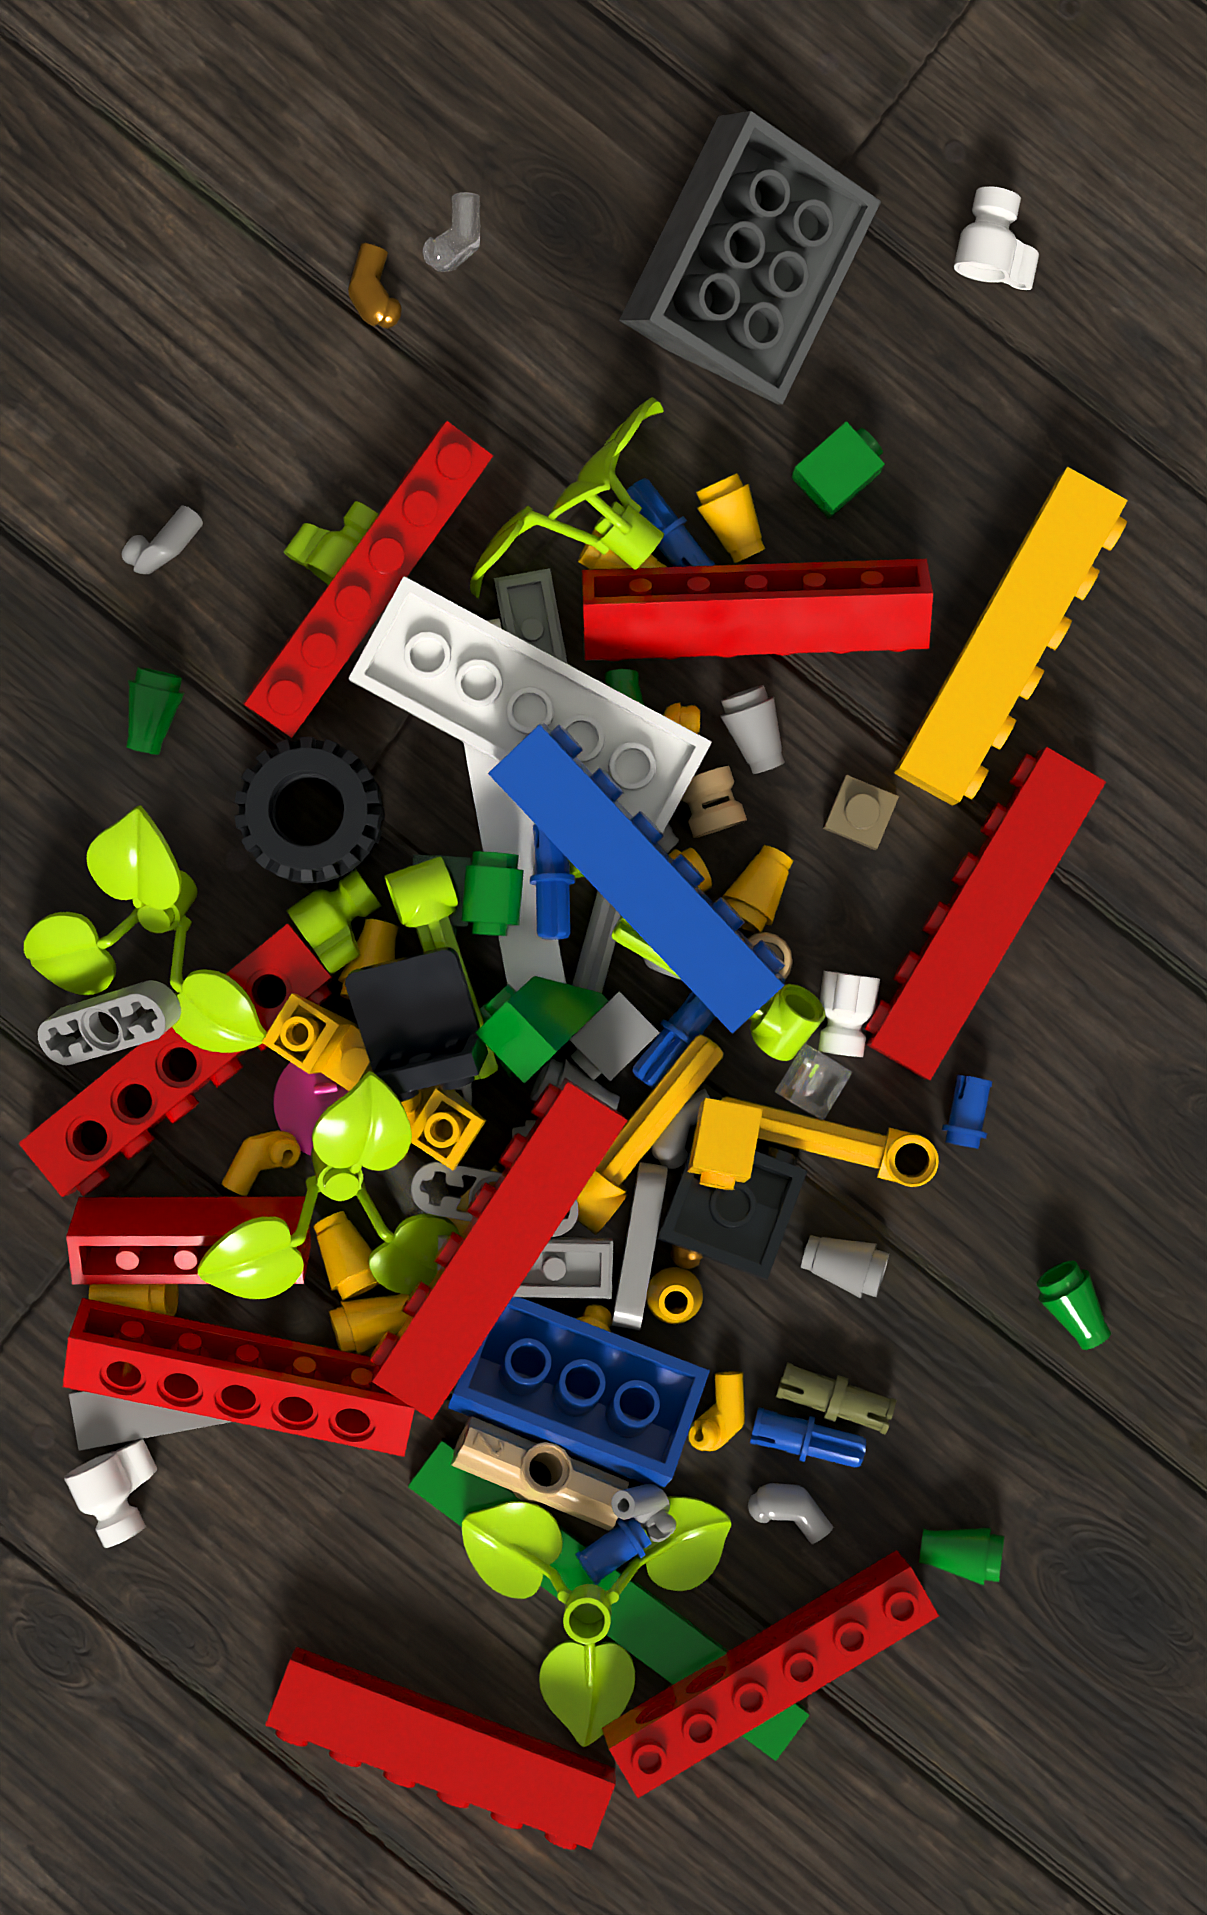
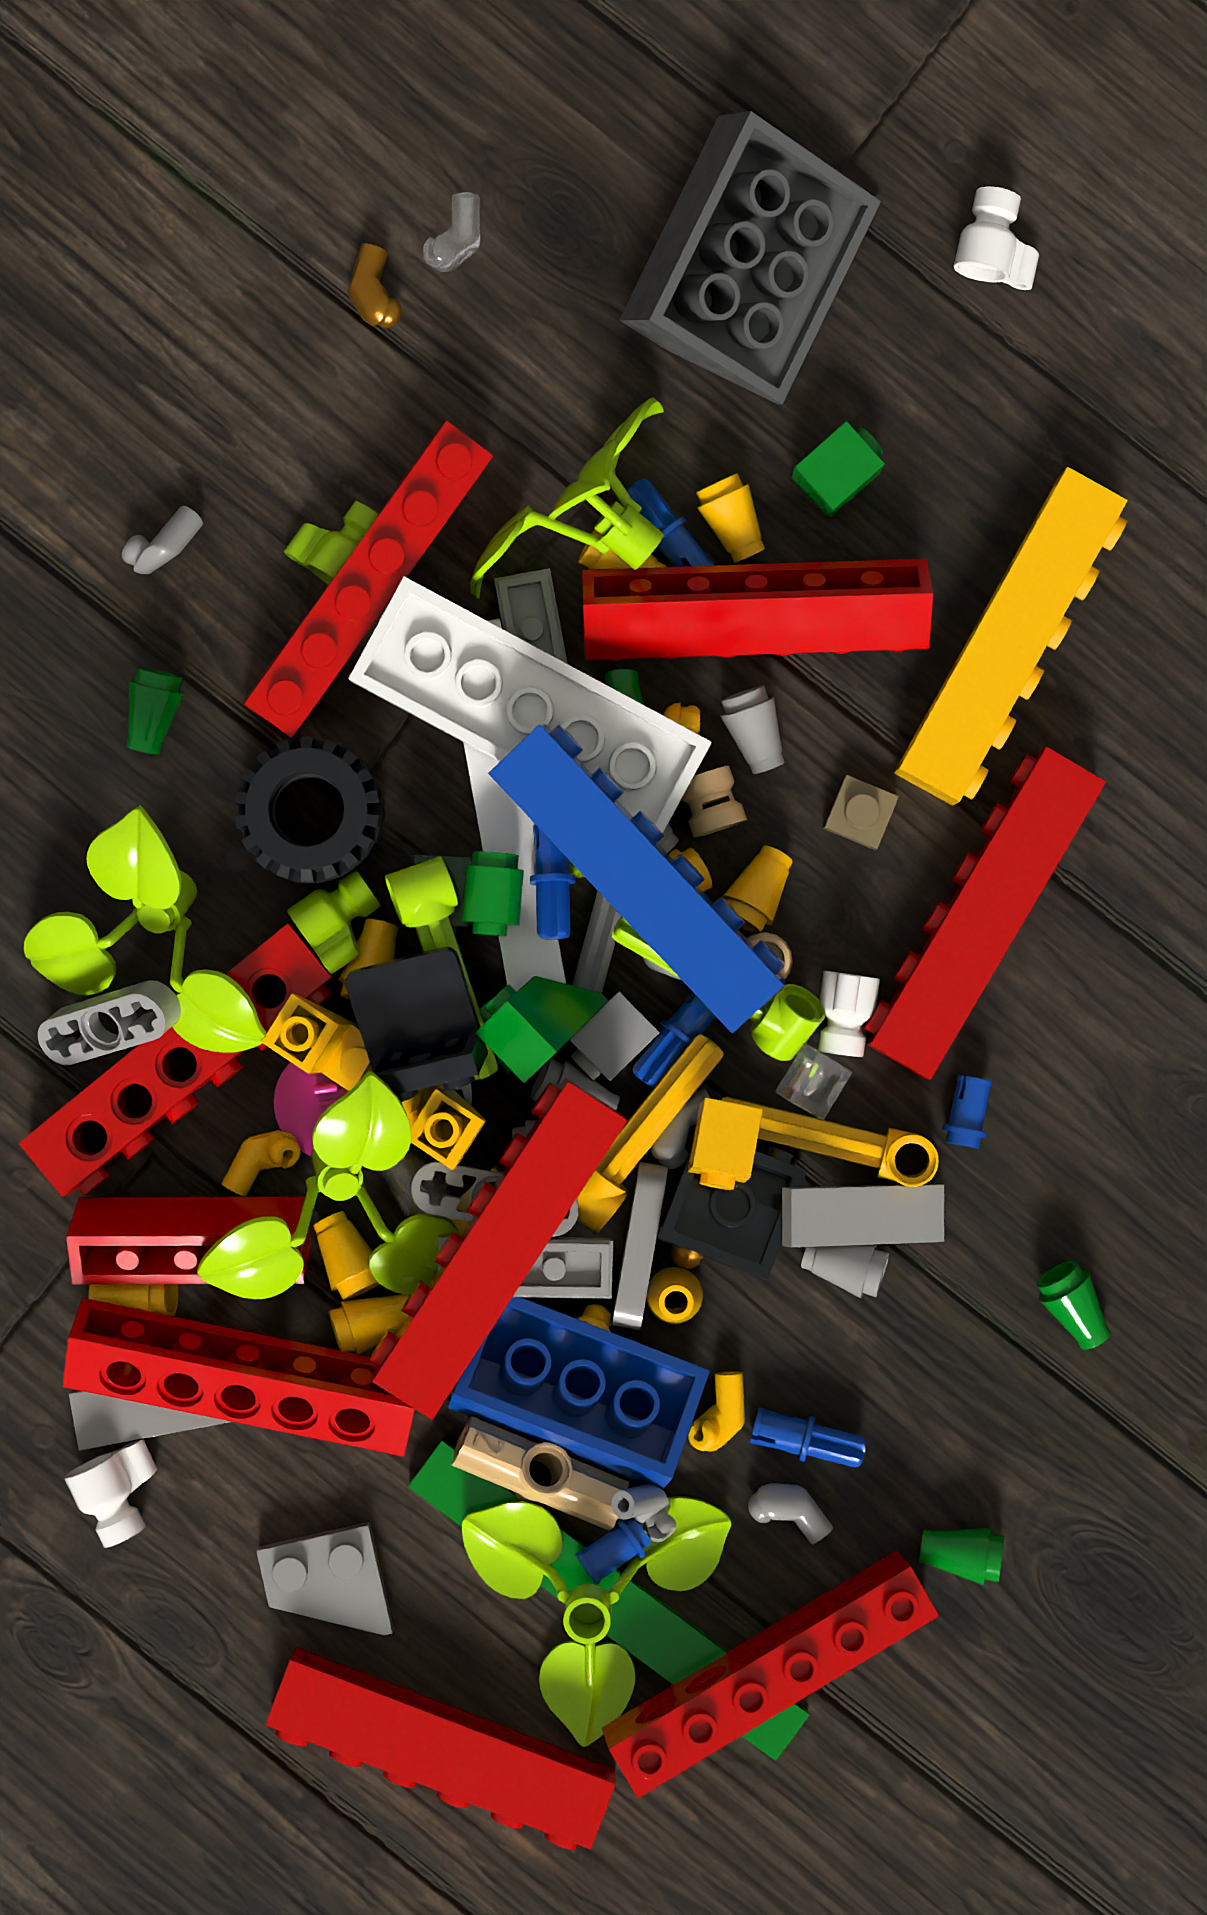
(329, 1578): none -> light grey wing
(836, 1398): olive pin -> none
(862, 1215): none -> light grey tile

